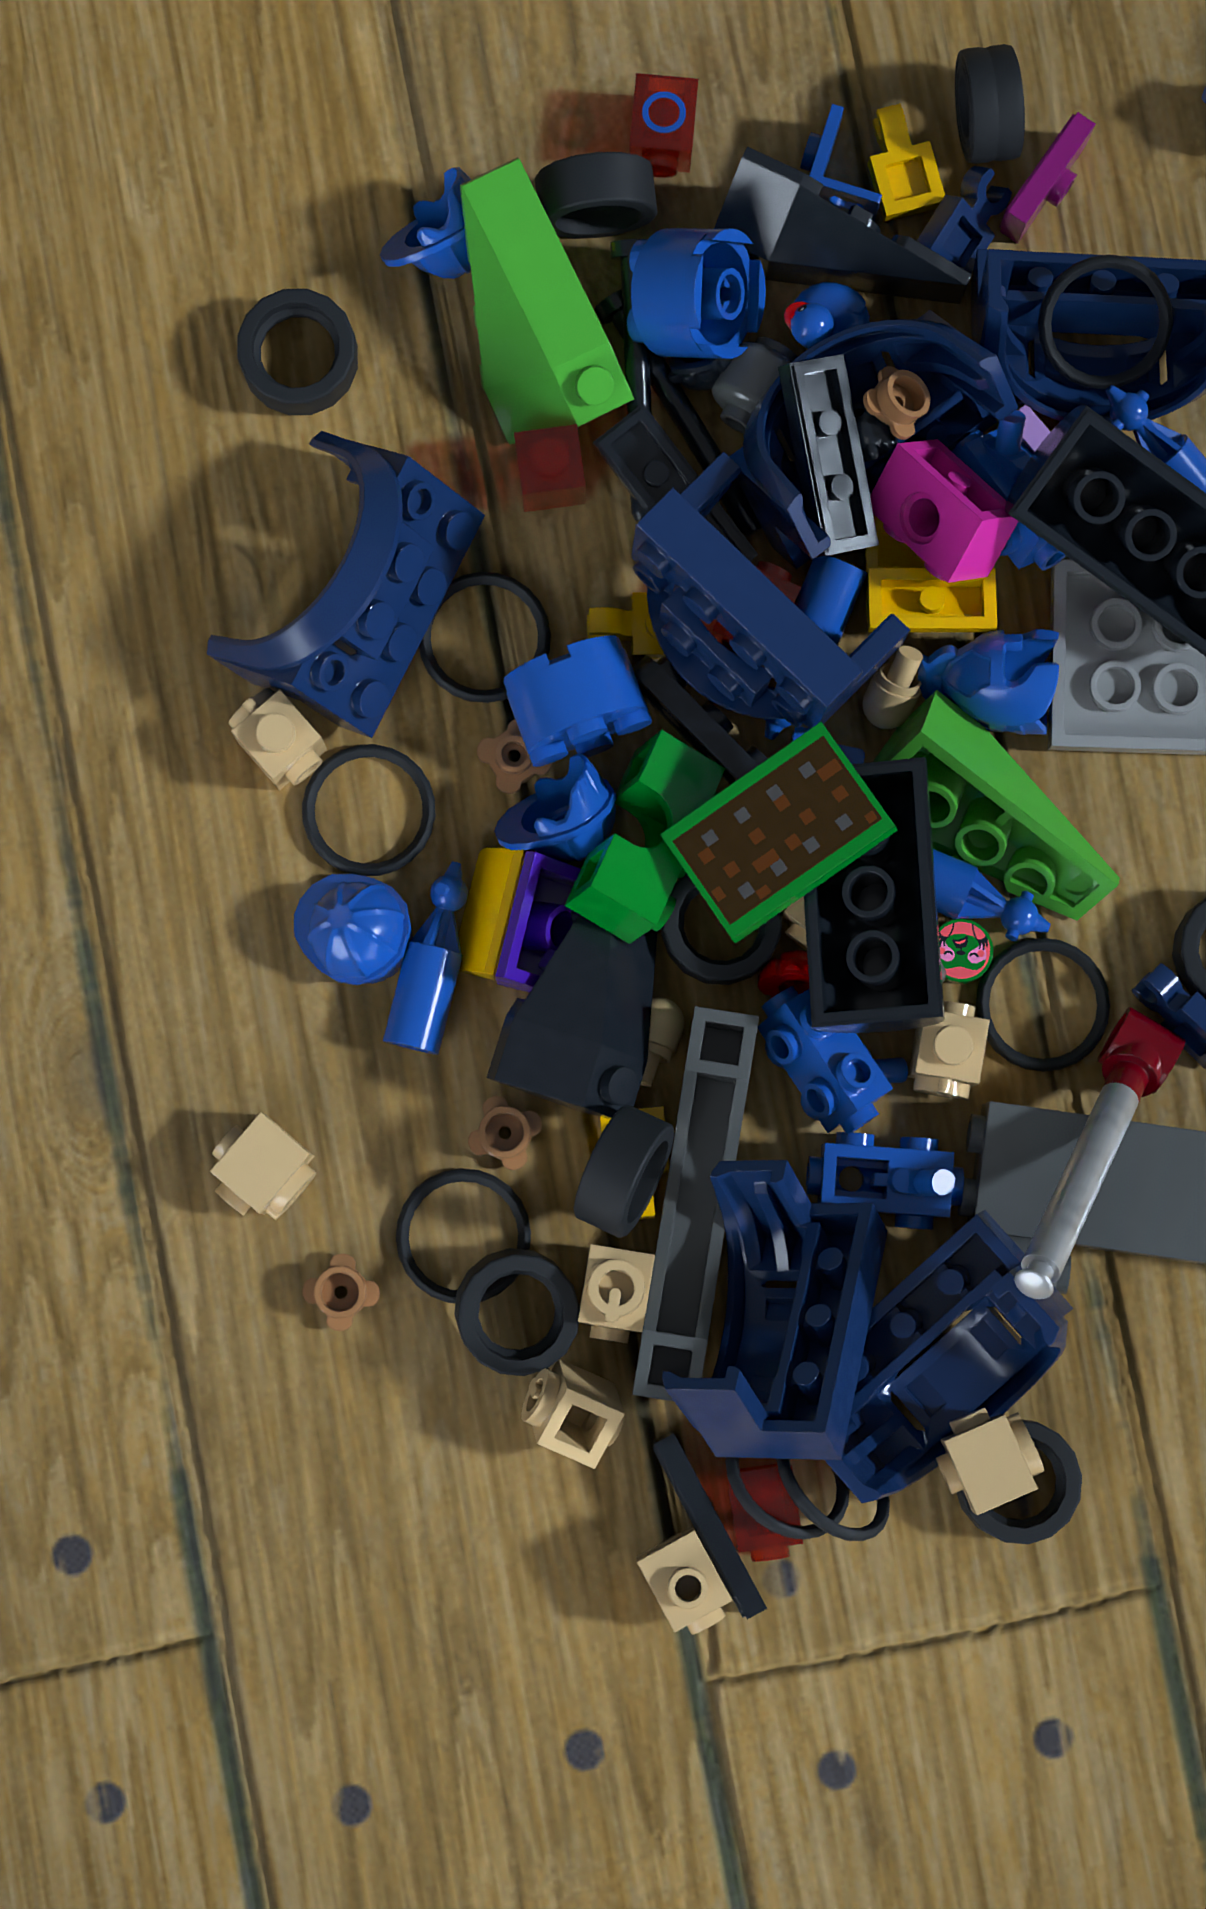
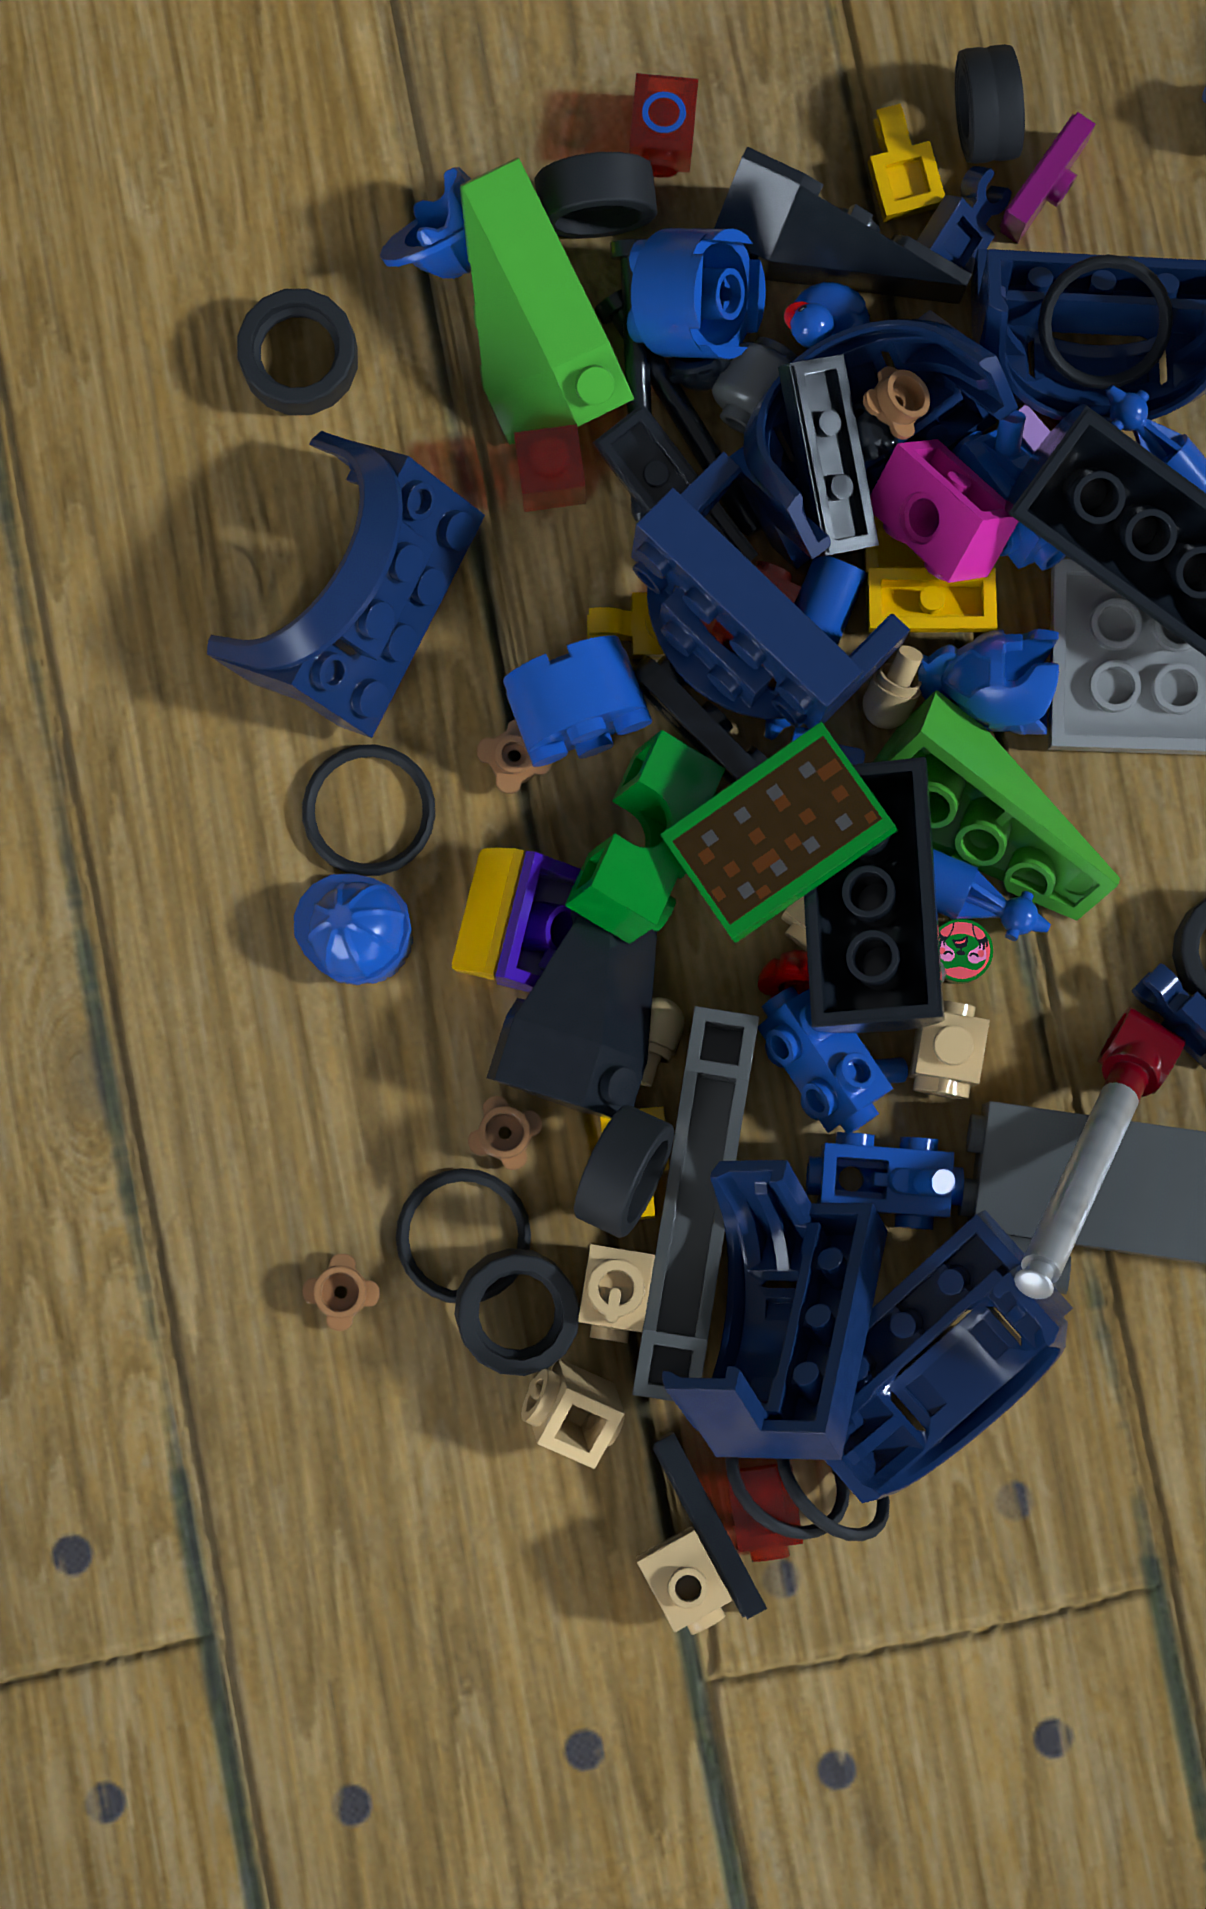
(261, 1168): tan brick -> none
(277, 738): tan brick -> none
(429, 971): blue wheel -> none
(502, 581): black tyre -> none
(563, 816): blue piece -> none
(710, 970): black tyre -> none
(816, 160): blue bracket -> none
(989, 1459): tan brick -> none
(1061, 1506): black tyre -> none
(1090, 969): black tyre -> none

